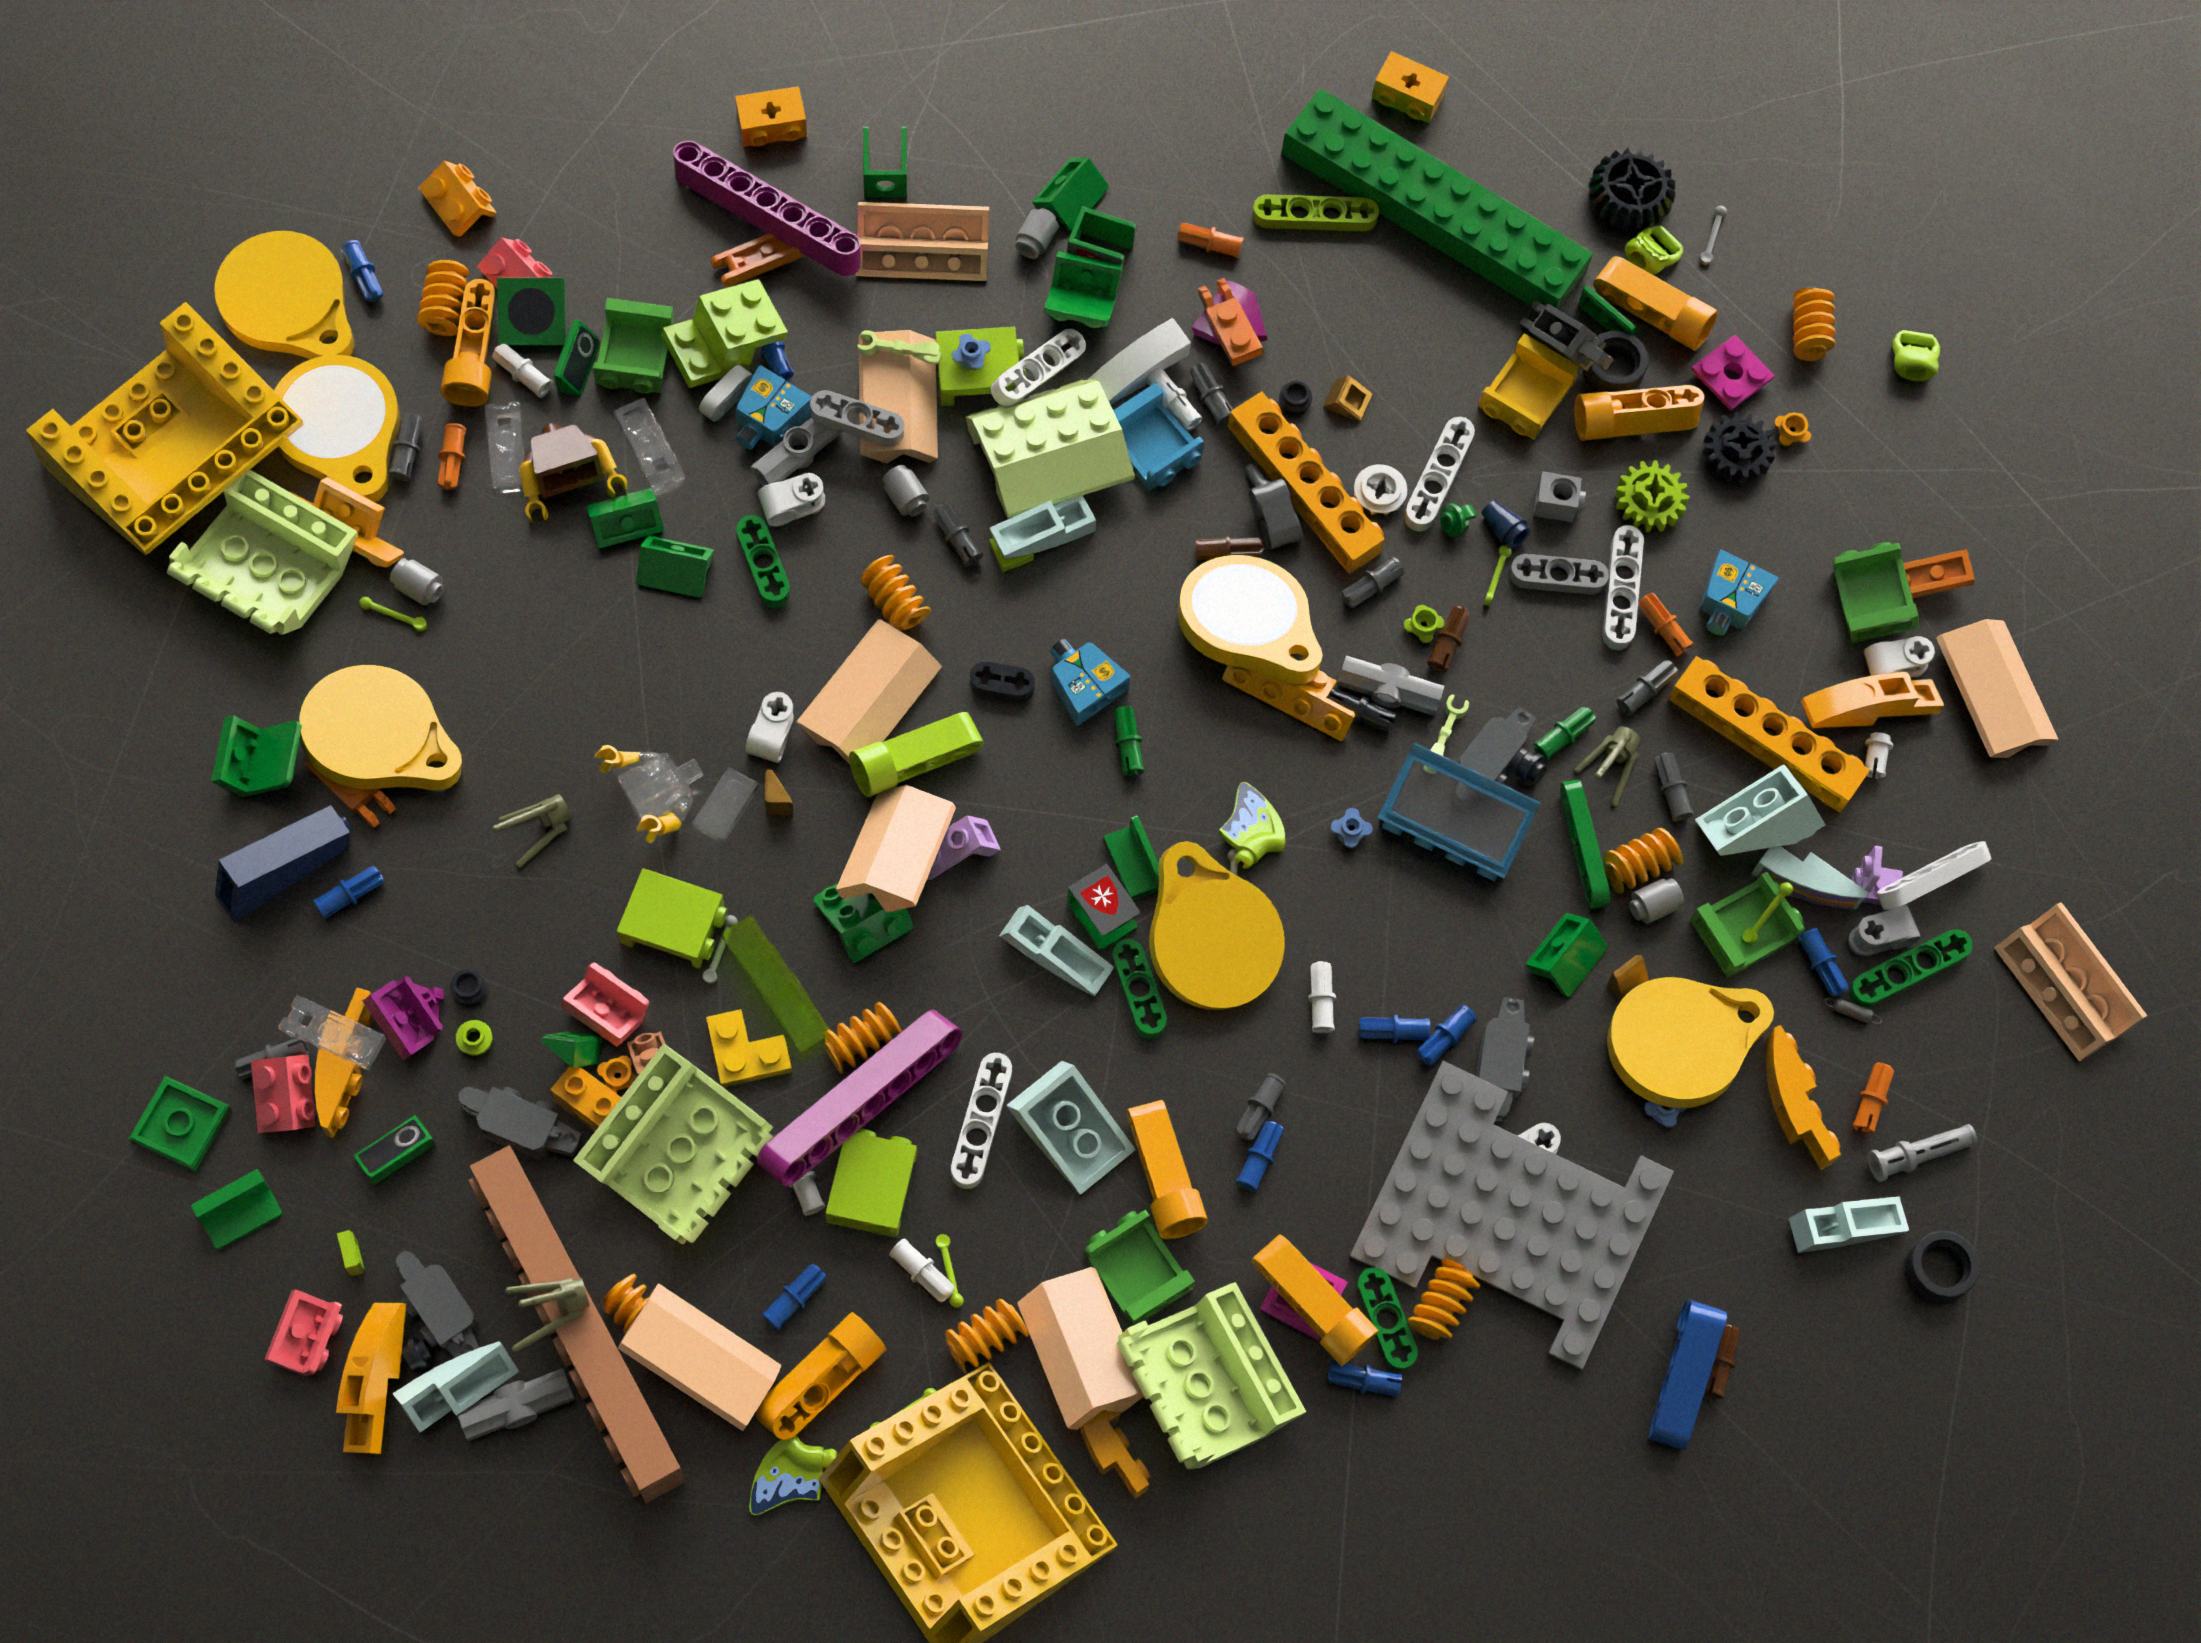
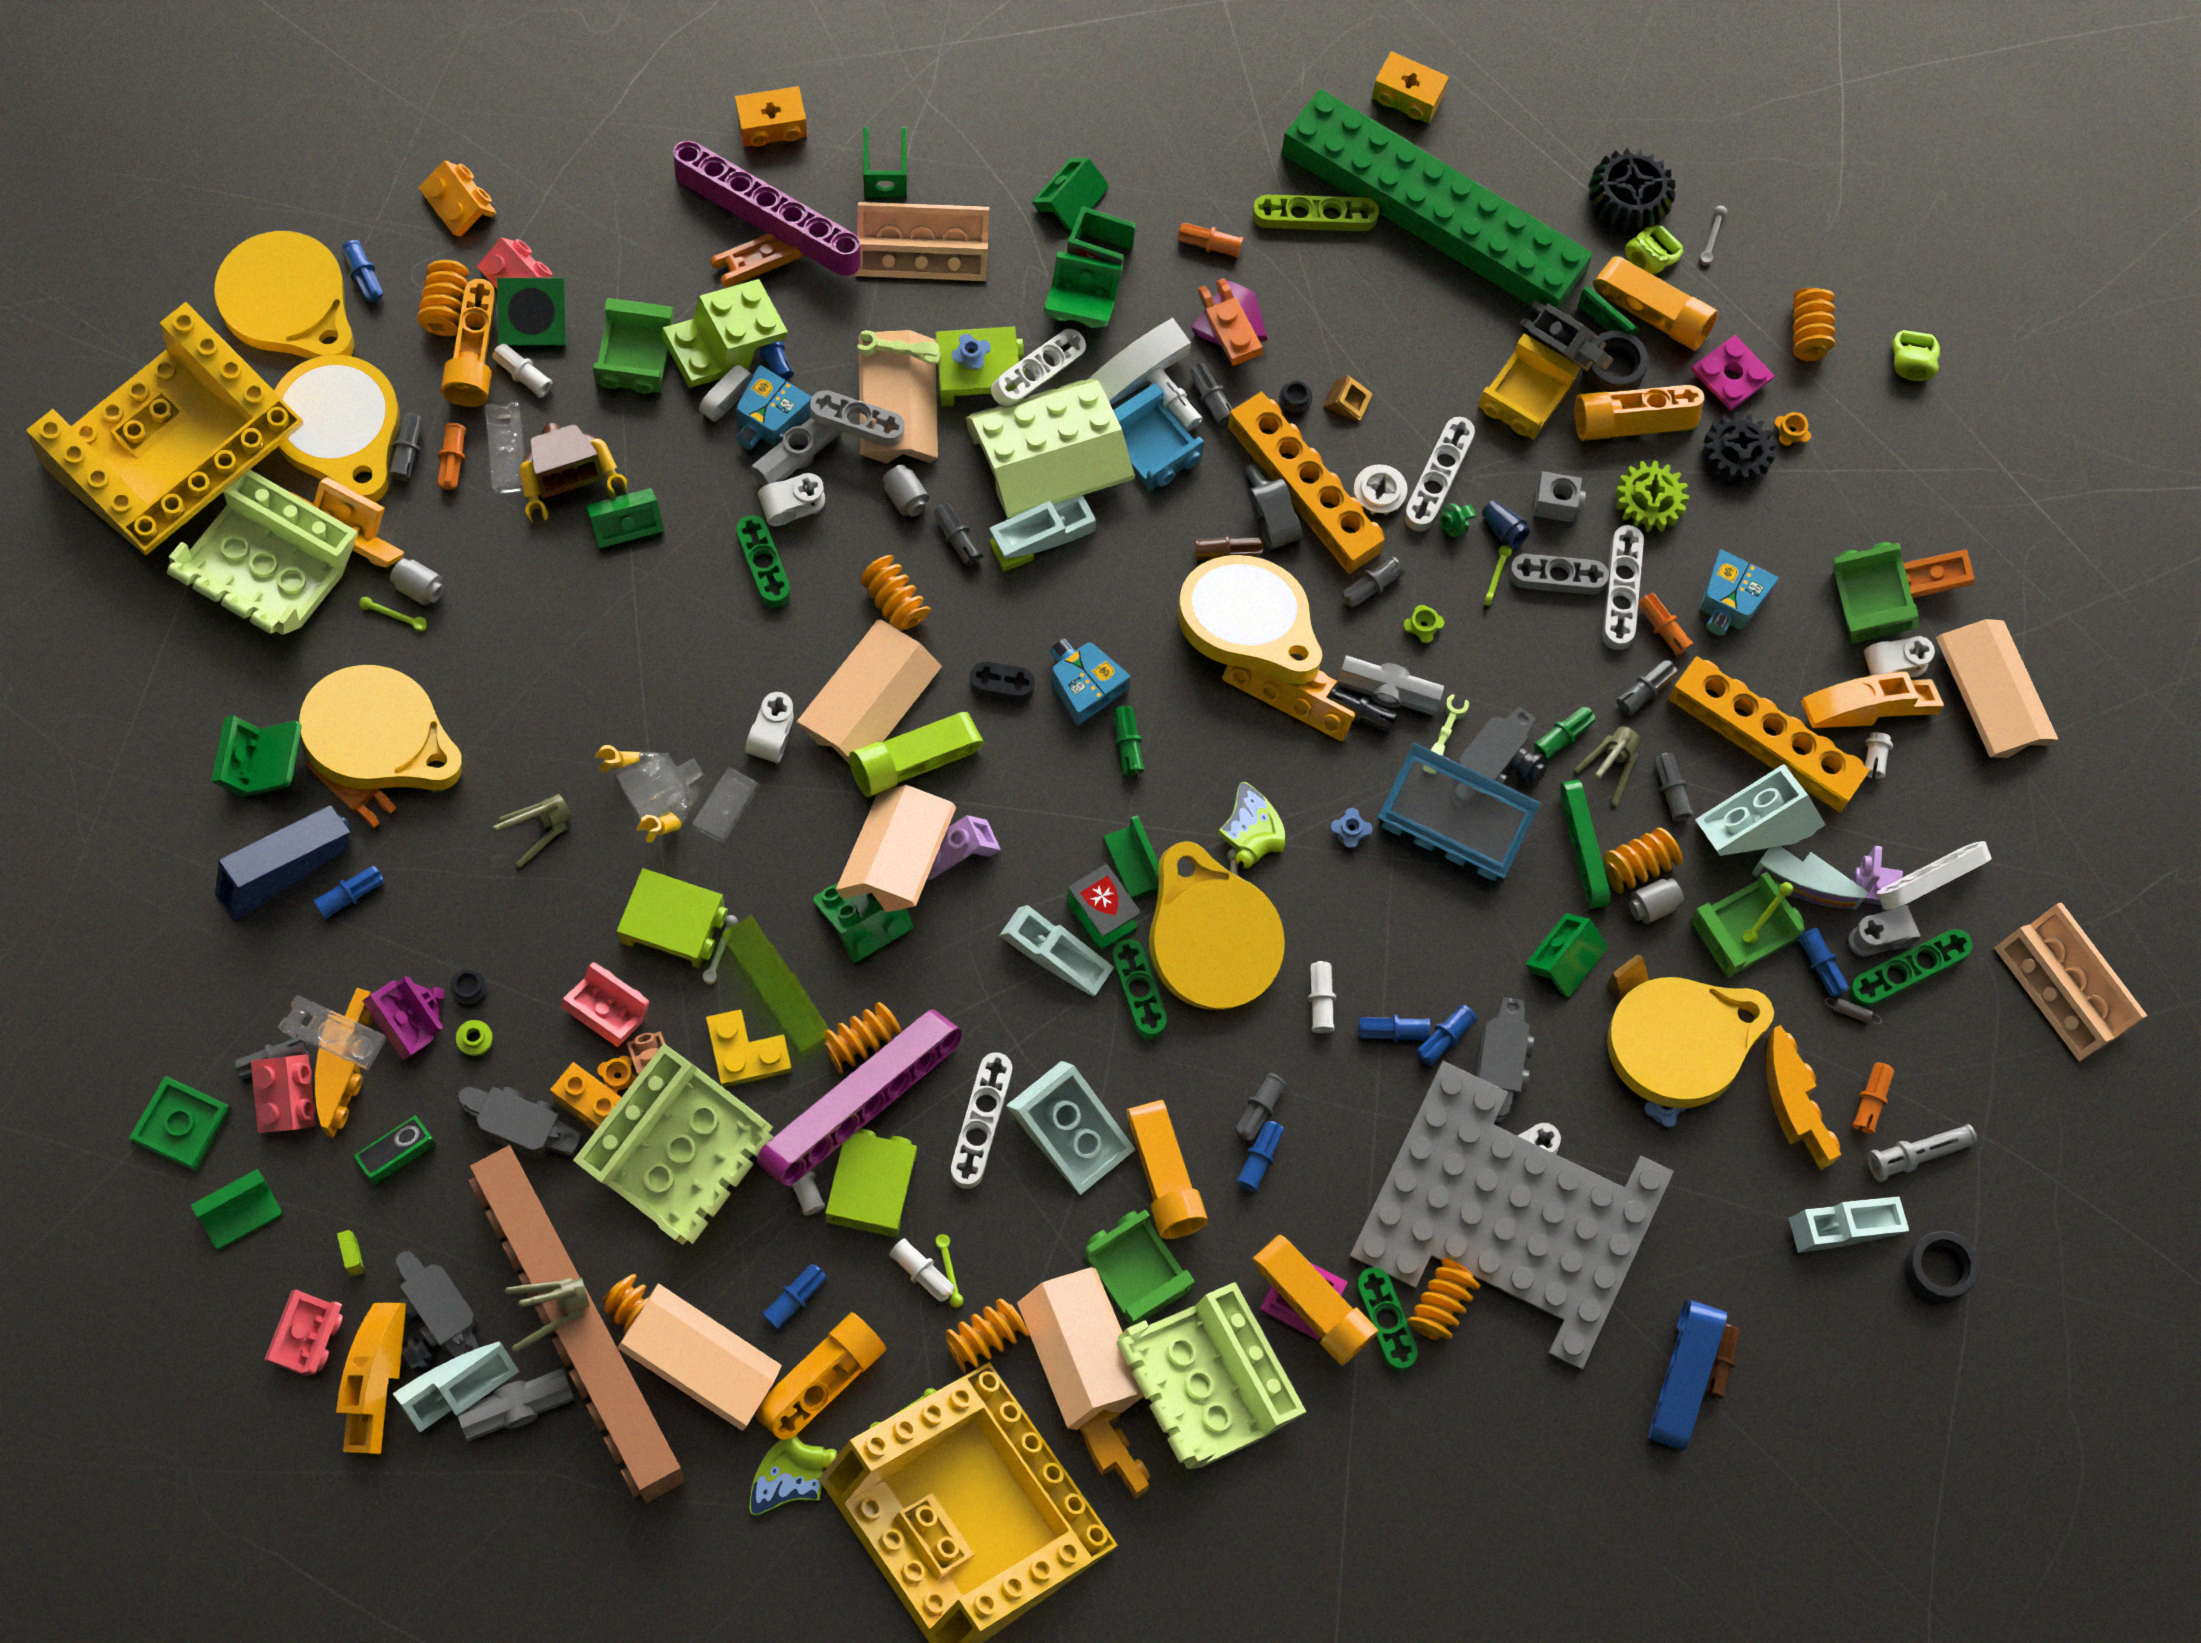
(575, 1047): green slope -> none
(576, 359): slope -> none
(648, 443): clear plate -> none
(673, 566): green panel -> none
(776, 798): pearl gold slope -> none
(1036, 233): light grey brick -> none
(1364, 1379): blue axle -> none
(1449, 639): reddish brown axle -> none

